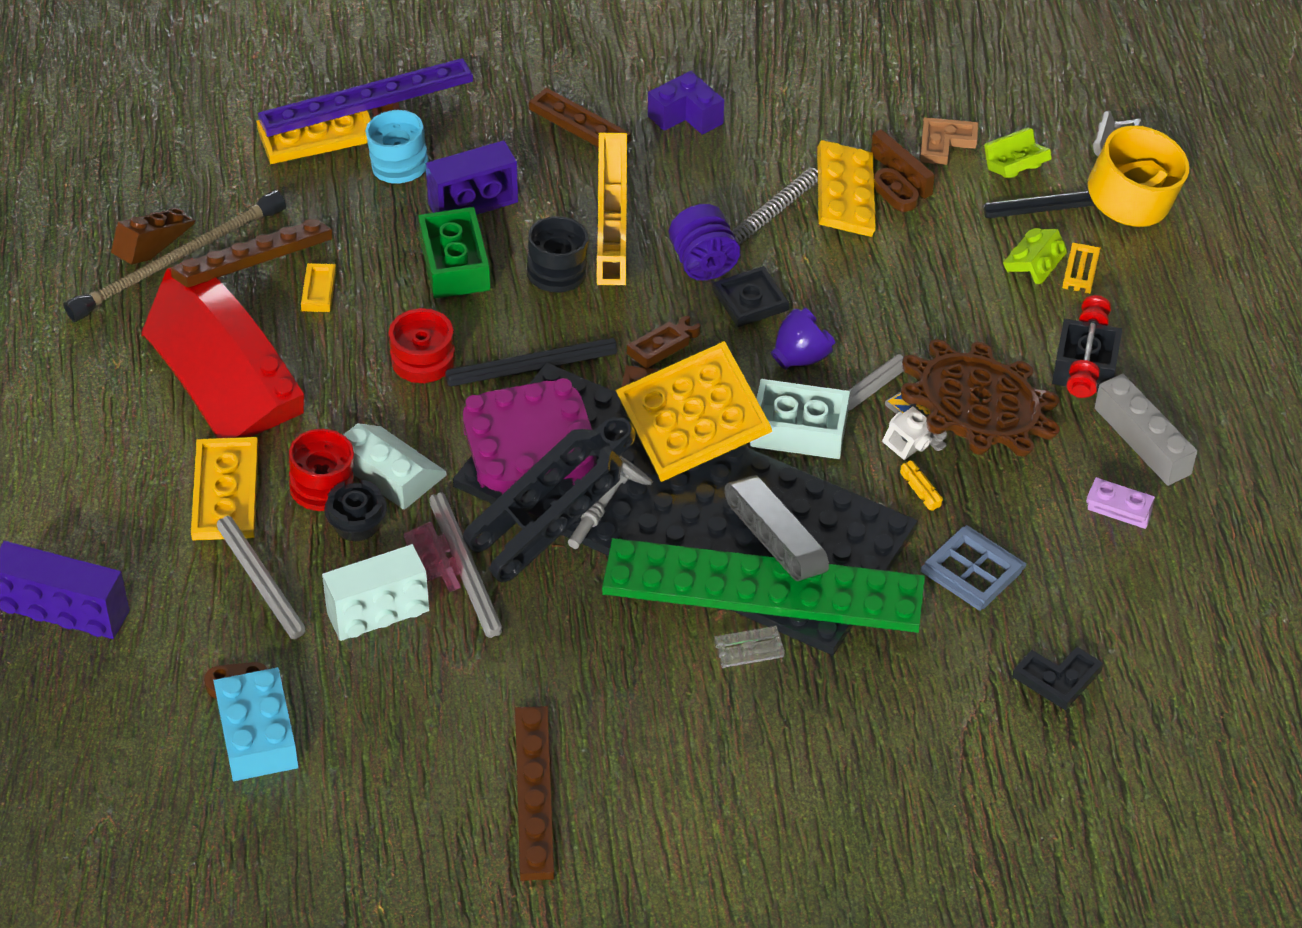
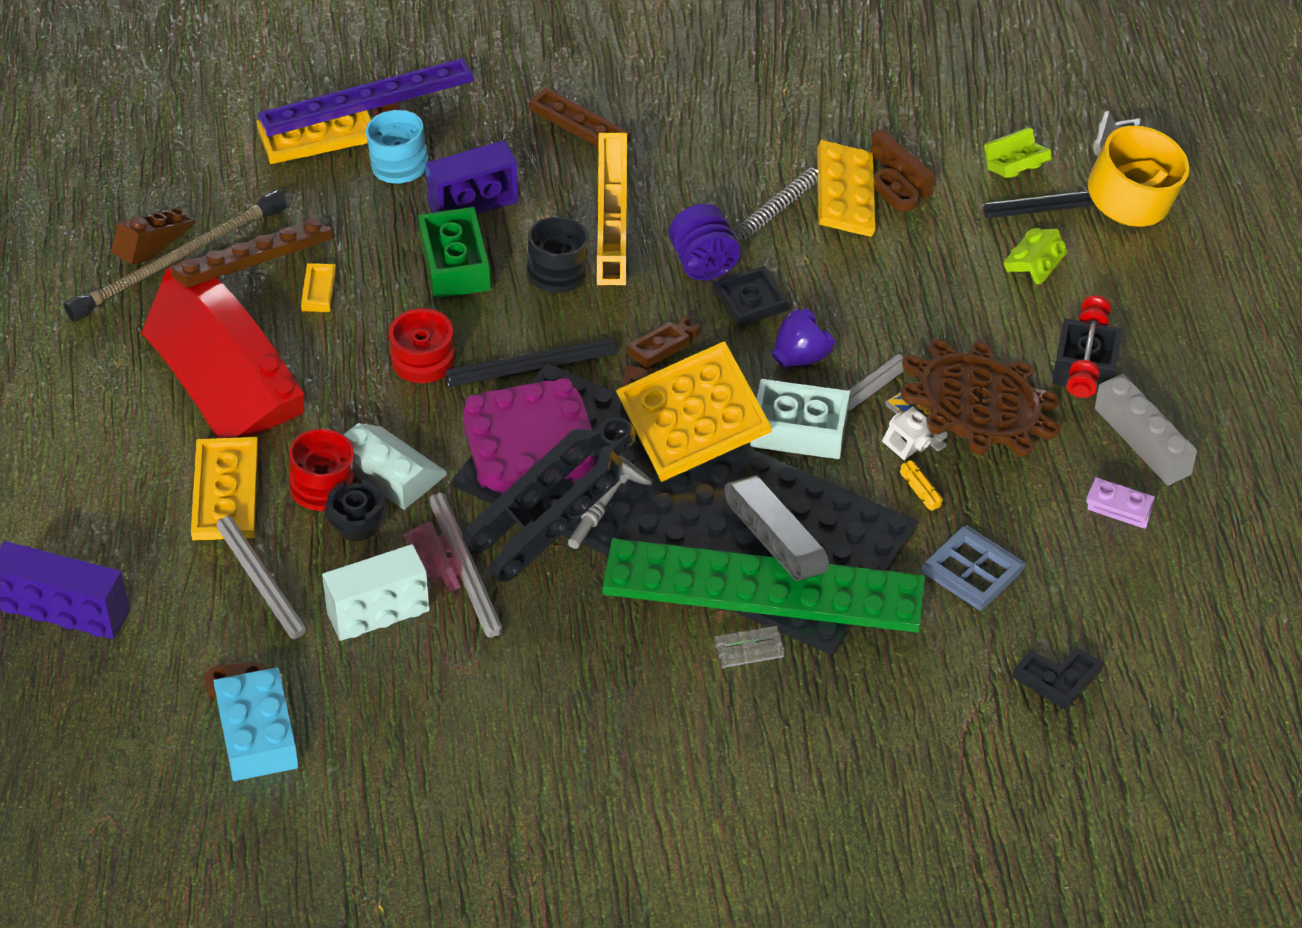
(534, 794): reddish brown plate -> none
(687, 100): dark purple brick -> none
(942, 133): medium nougat plate -> none
(1078, 282): yellow tile -> none

